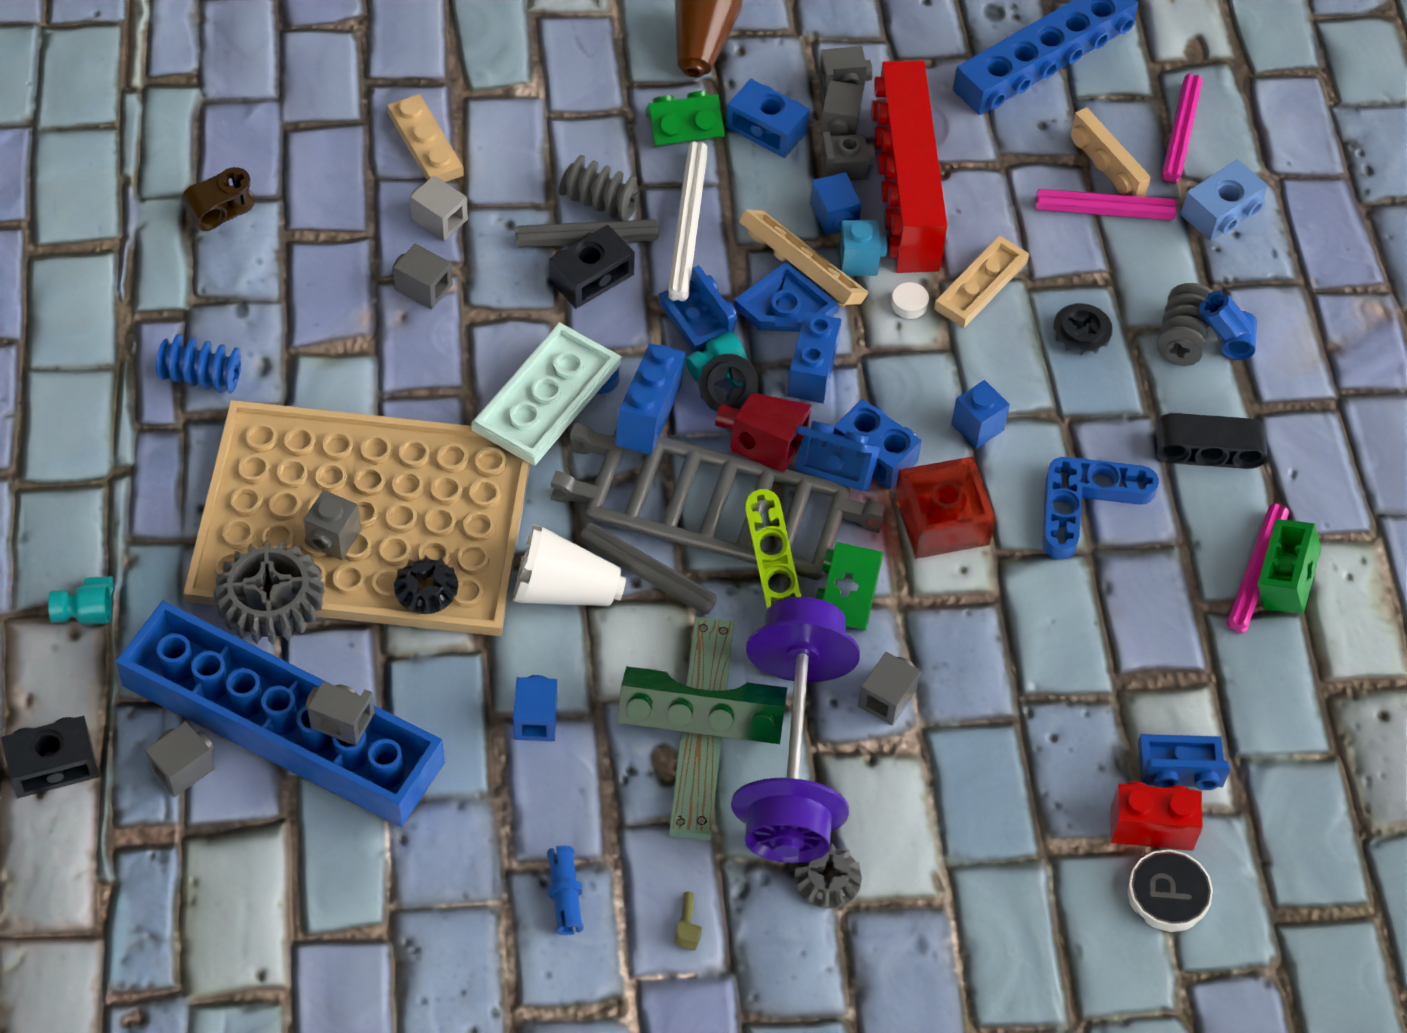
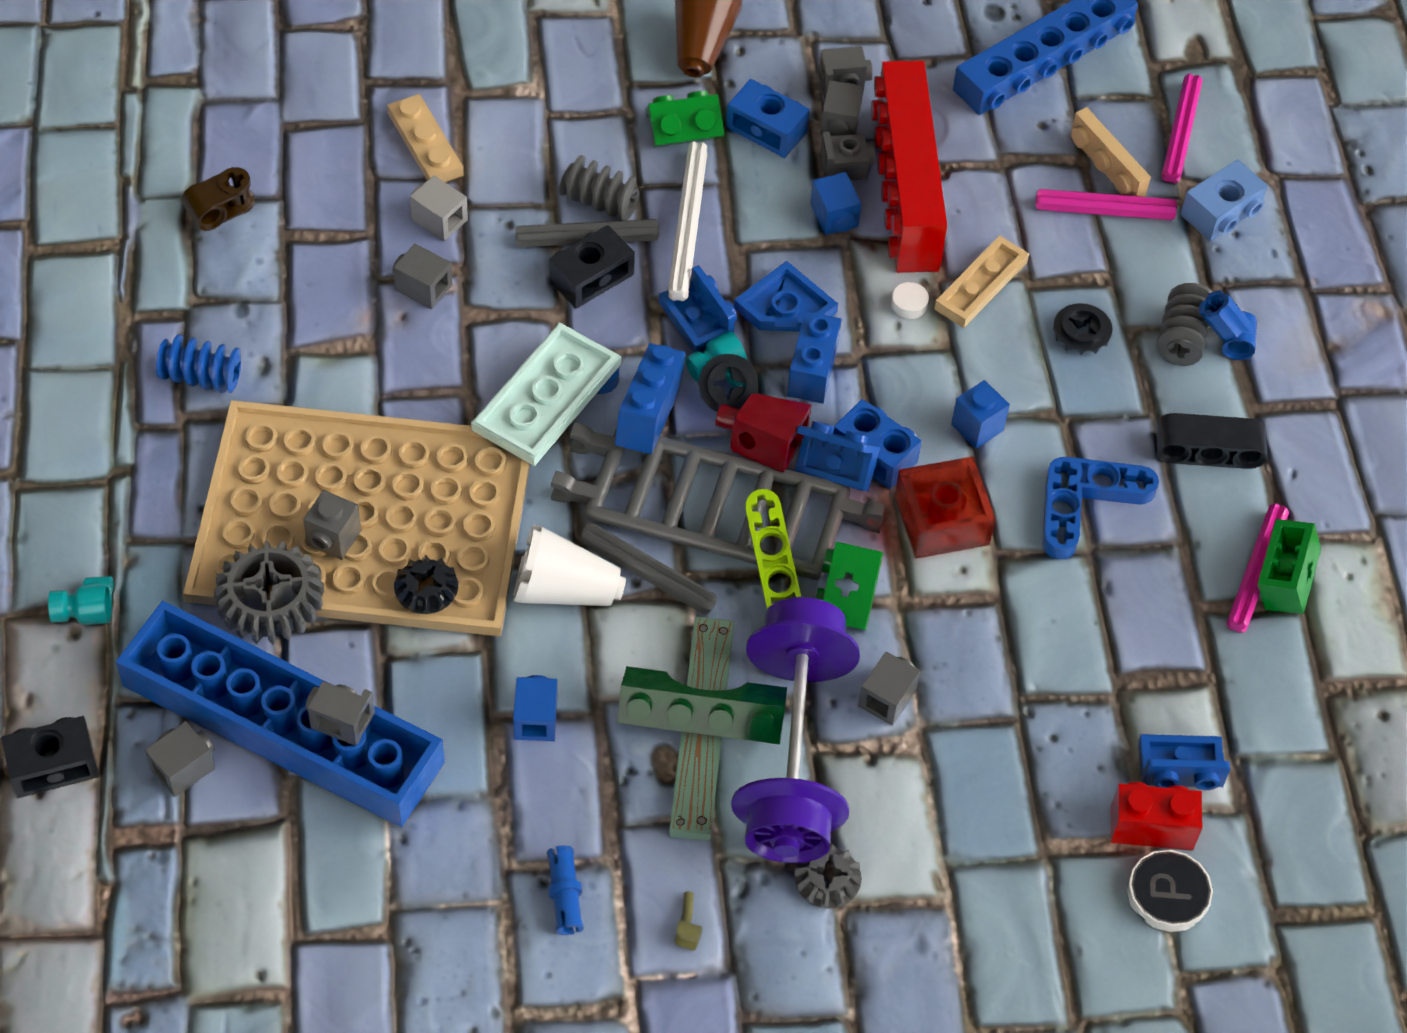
(791, 248): tan plate -> none
(861, 247): dark azure brick -> none

